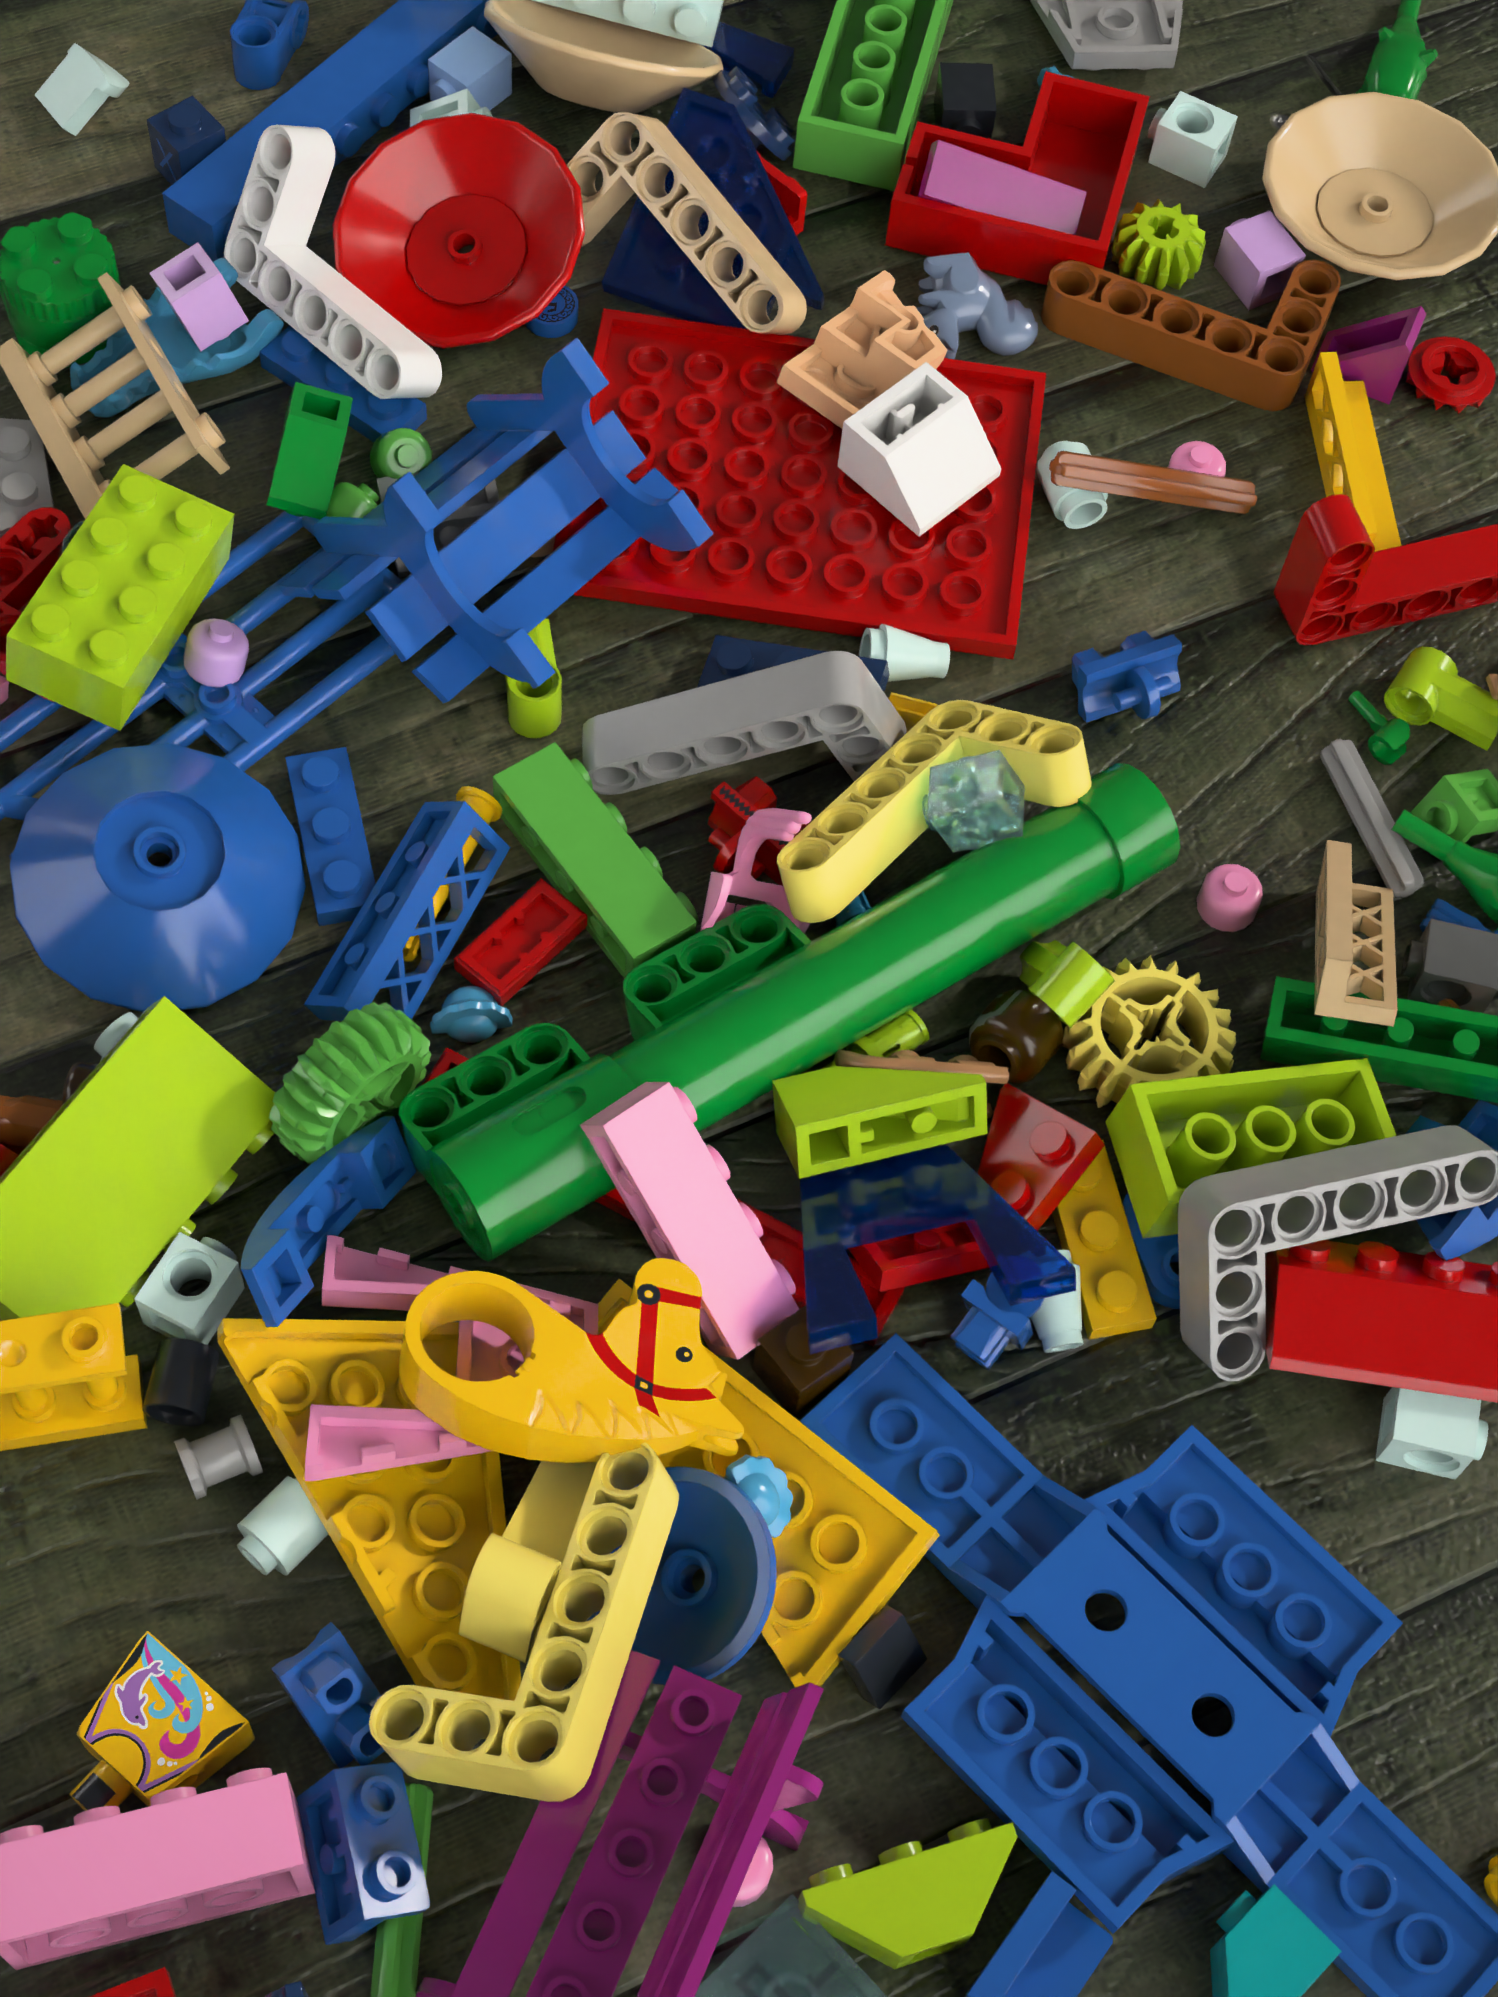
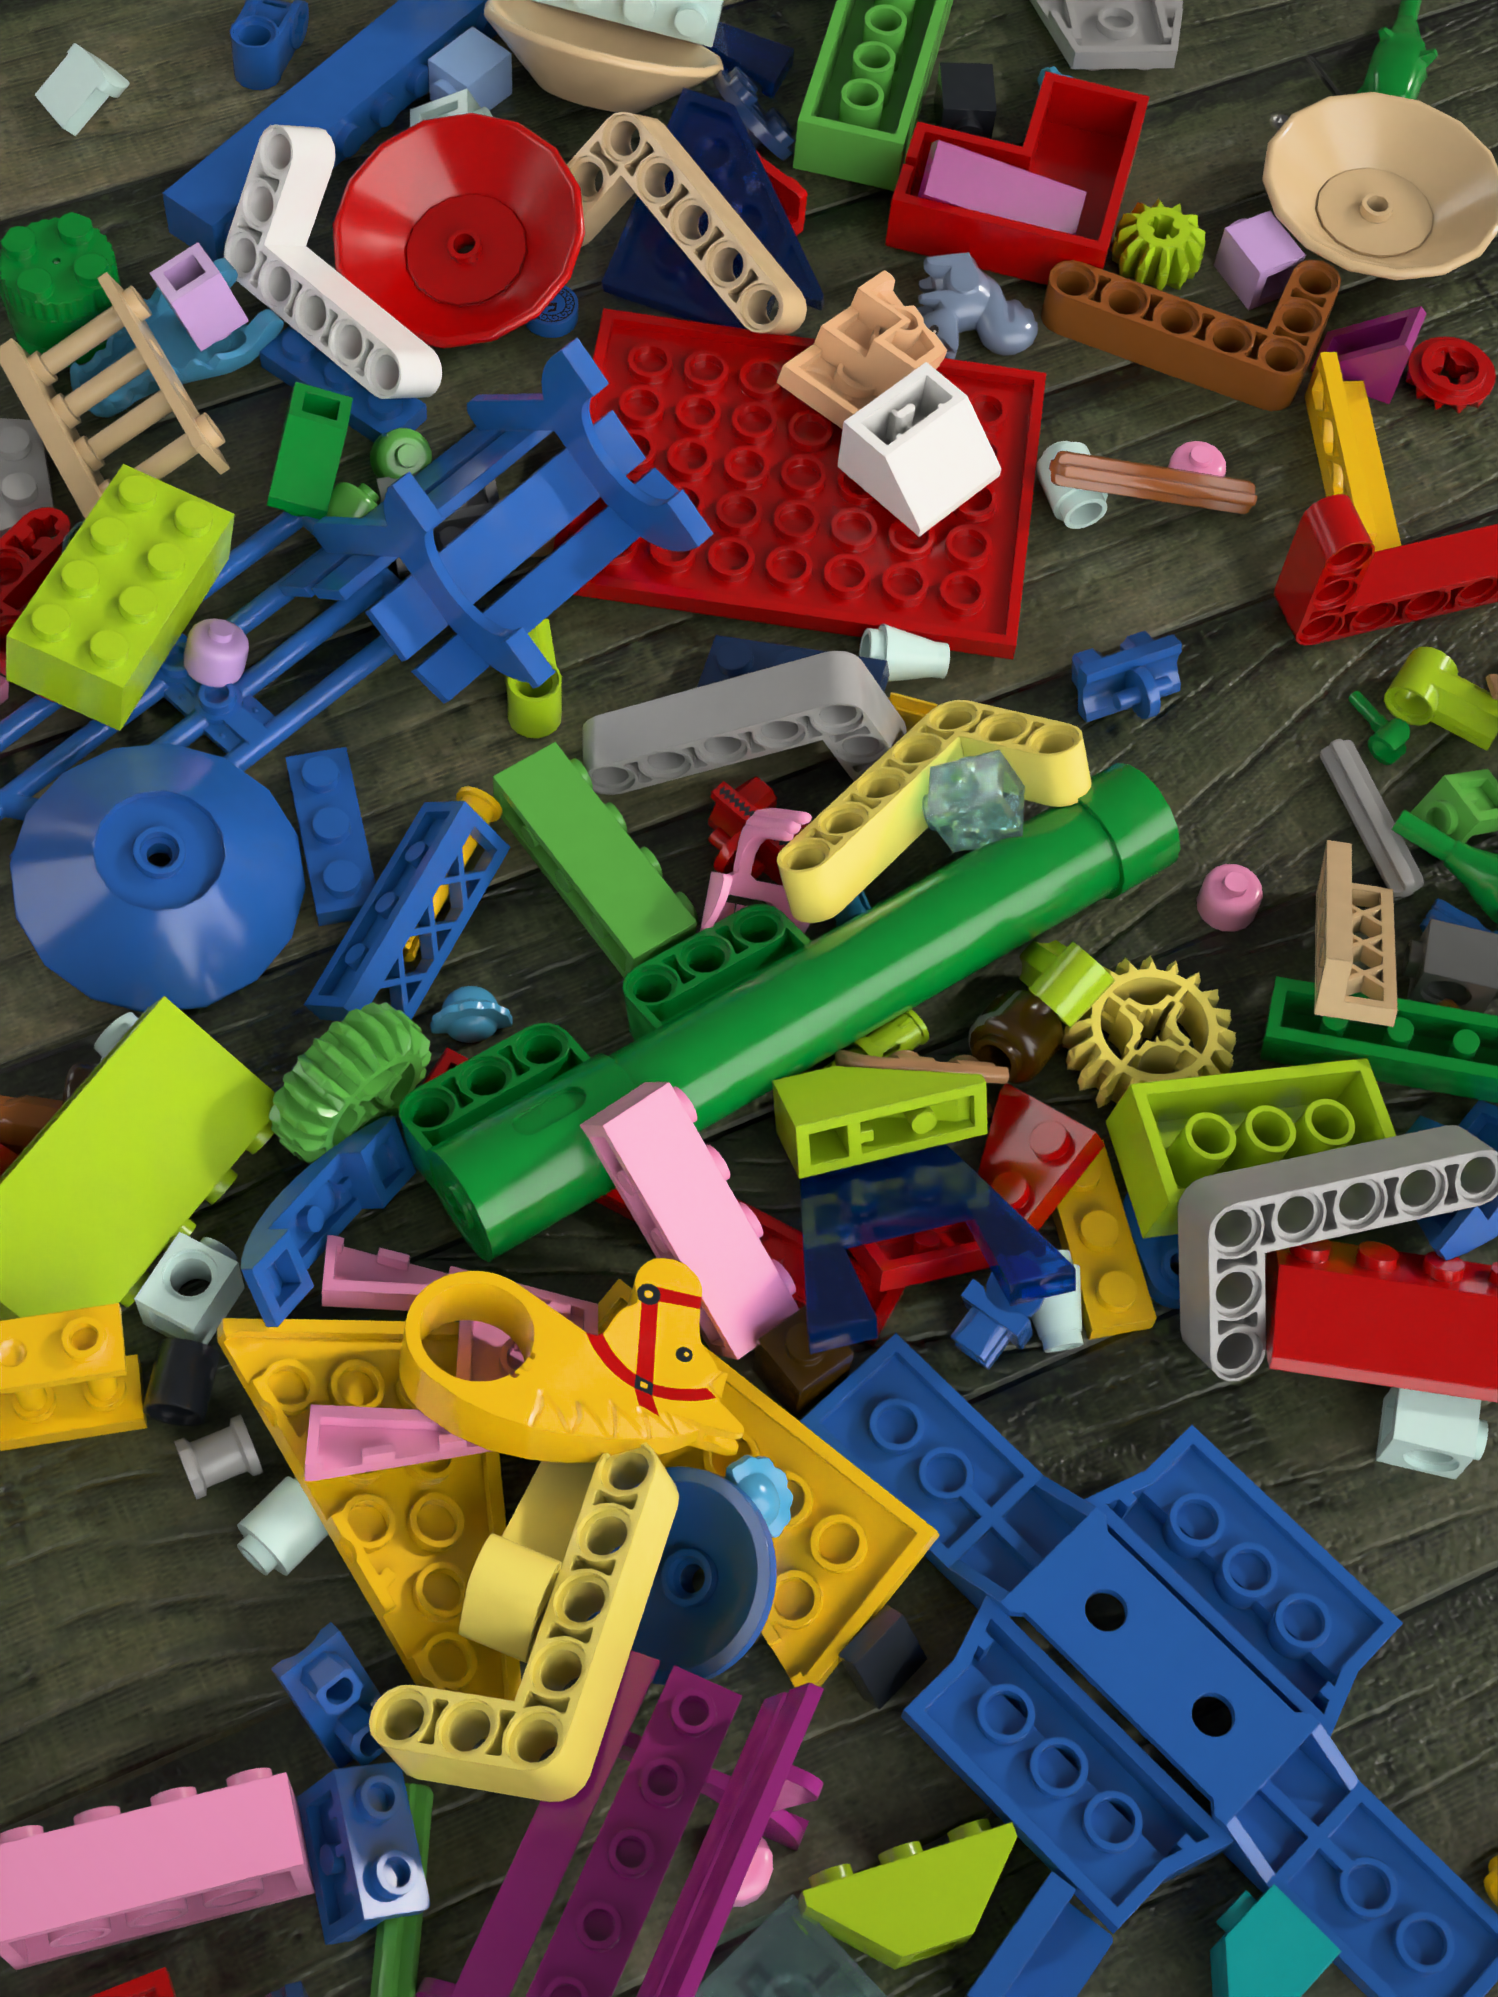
(156, 1730): torso -> none
(183, 138): dark blue brick -> none
(521, 942): red plate -> none
(1190, 138): light aqua brick -> none

